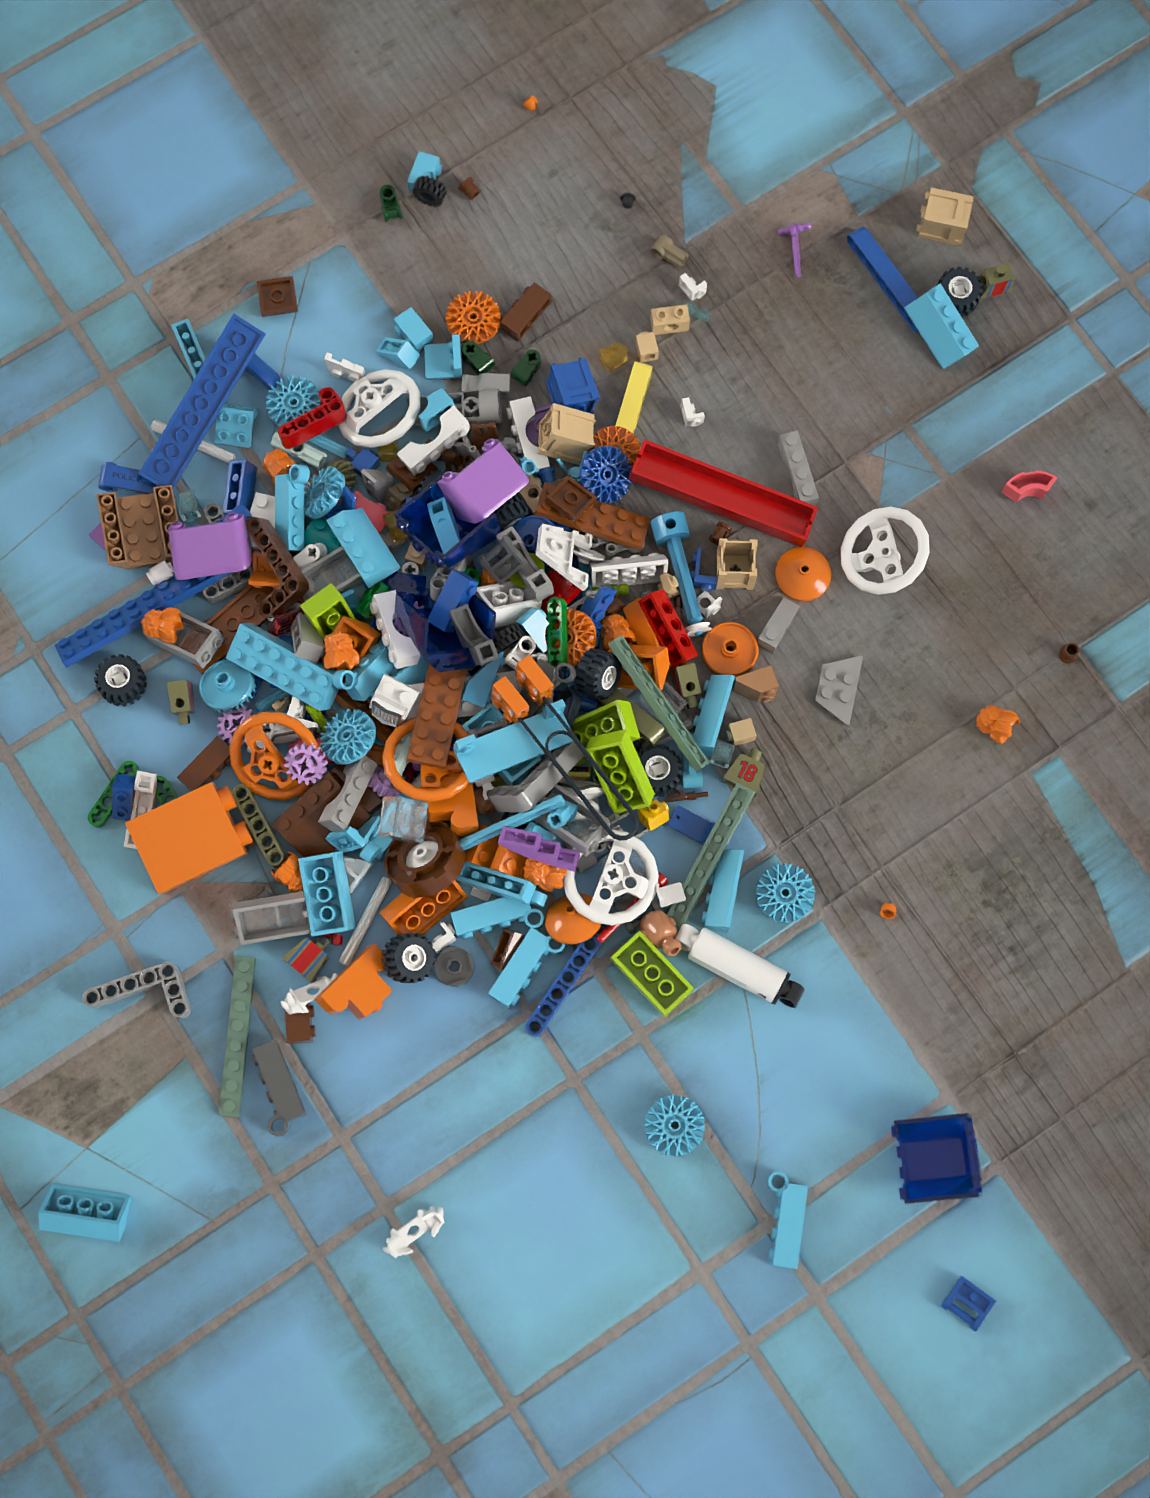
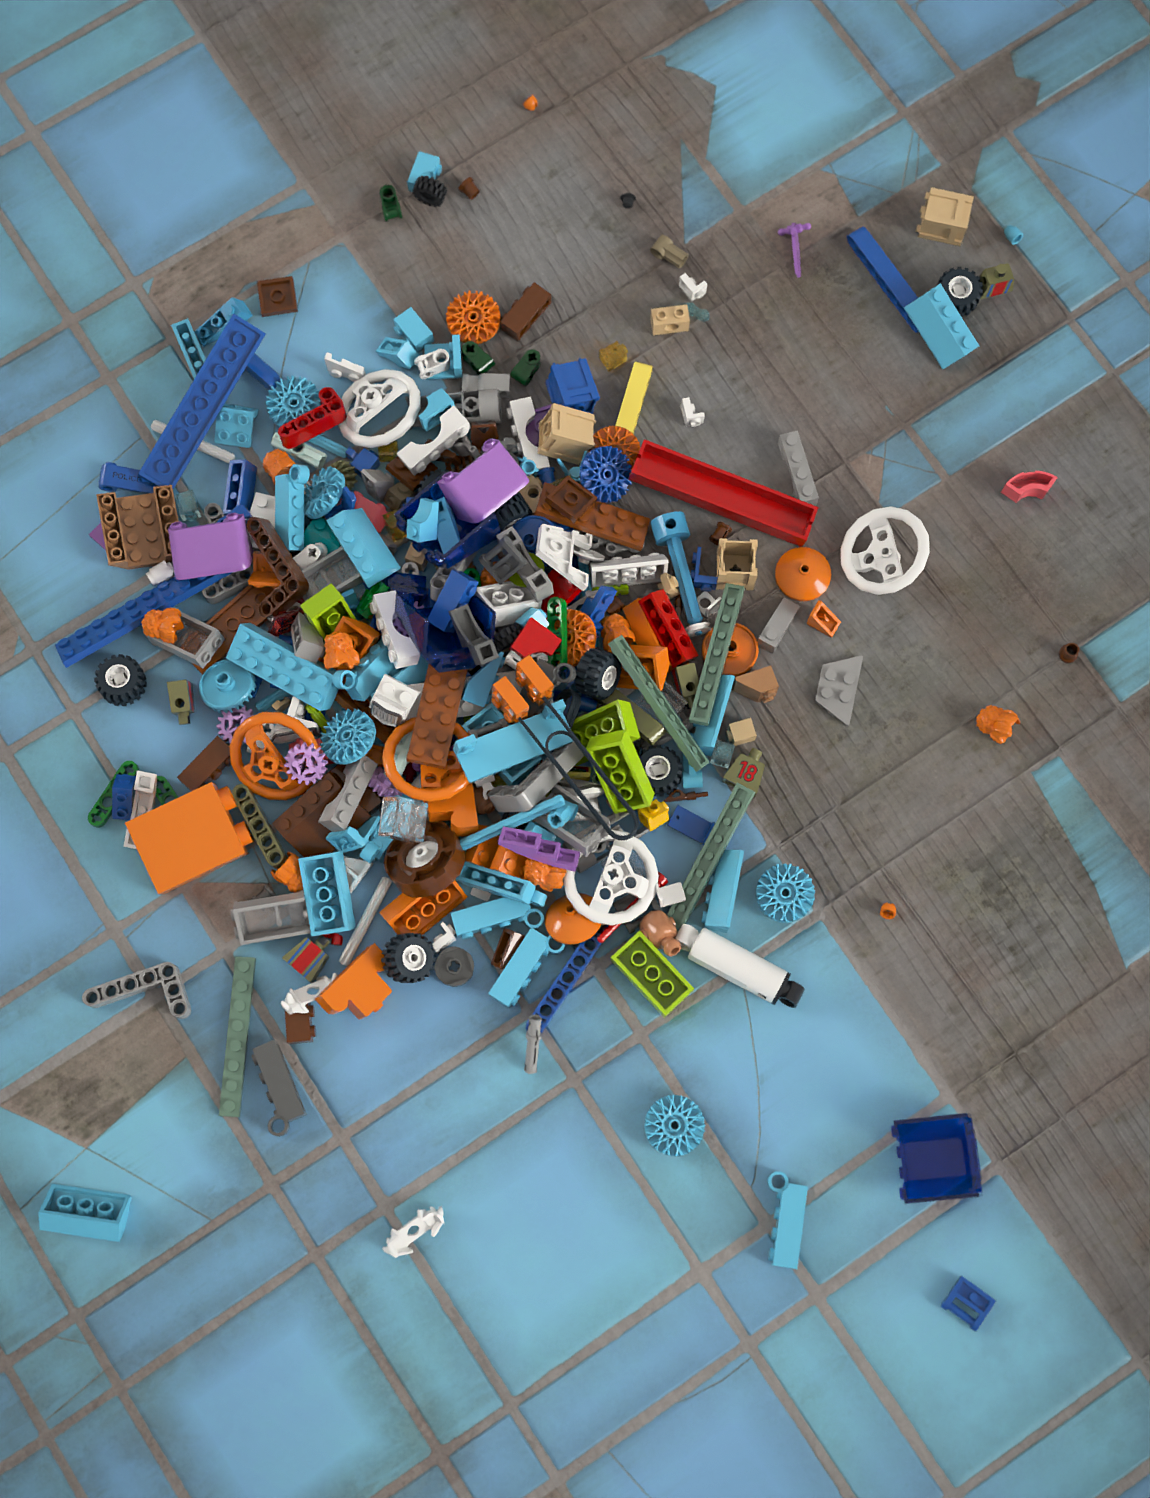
(214, 326): none -> dark azure slope
(423, 524): none -> medium azure arch
(431, 363): none -> white piece
(533, 1036): none -> light grey pin
(535, 639): none -> red tile
(647, 347): tan brick -> none
(716, 654): none -> sand green plate
(823, 619): none -> orange slope
(1013, 234): none -> medium azure hose

